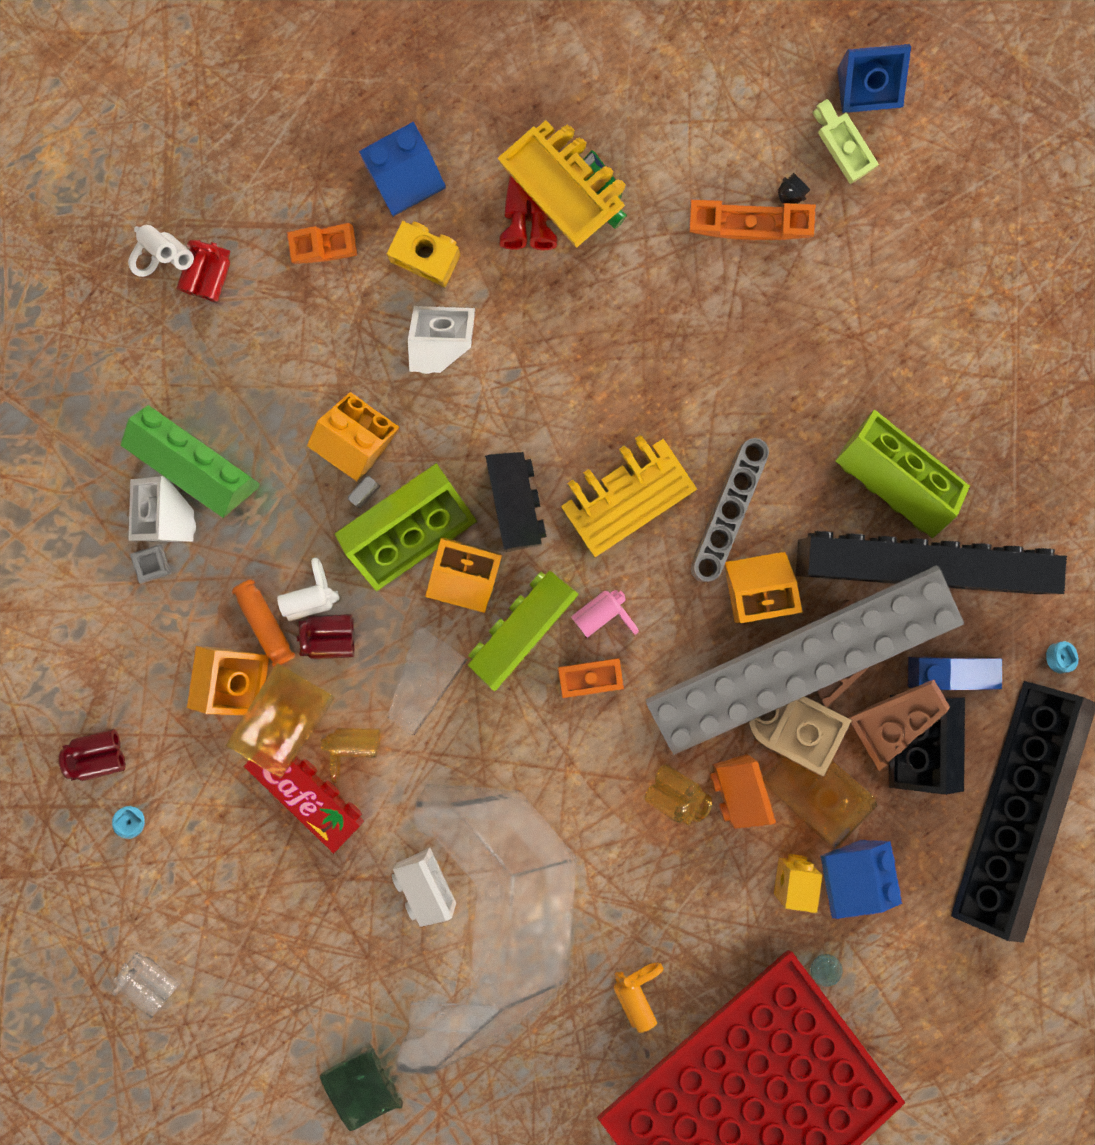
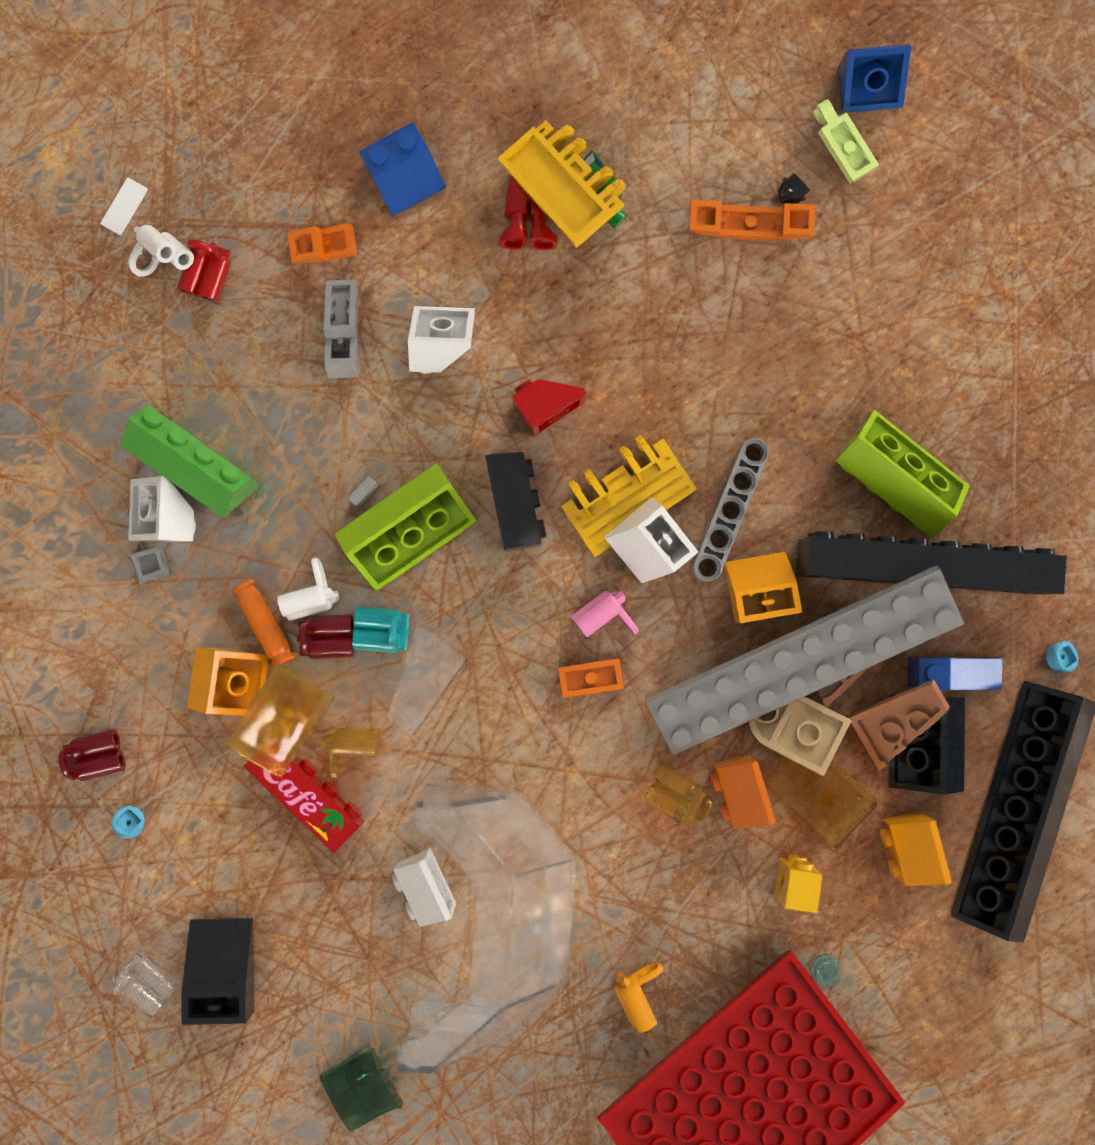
(124, 206): none -> white sticker
(218, 972): none -> black slope
(341, 329): none -> light grey slope
(352, 436): light orange slope -> none
(380, 630): none -> teal piece
(437, 266): yellow brick -> none
(463, 575): light orange slope -> none
(522, 630): lime slope -> none
(546, 402): none -> red slope
(651, 542): none -> white slope
(861, 879): blue slope -> none
(915, 850): none -> light orange slope

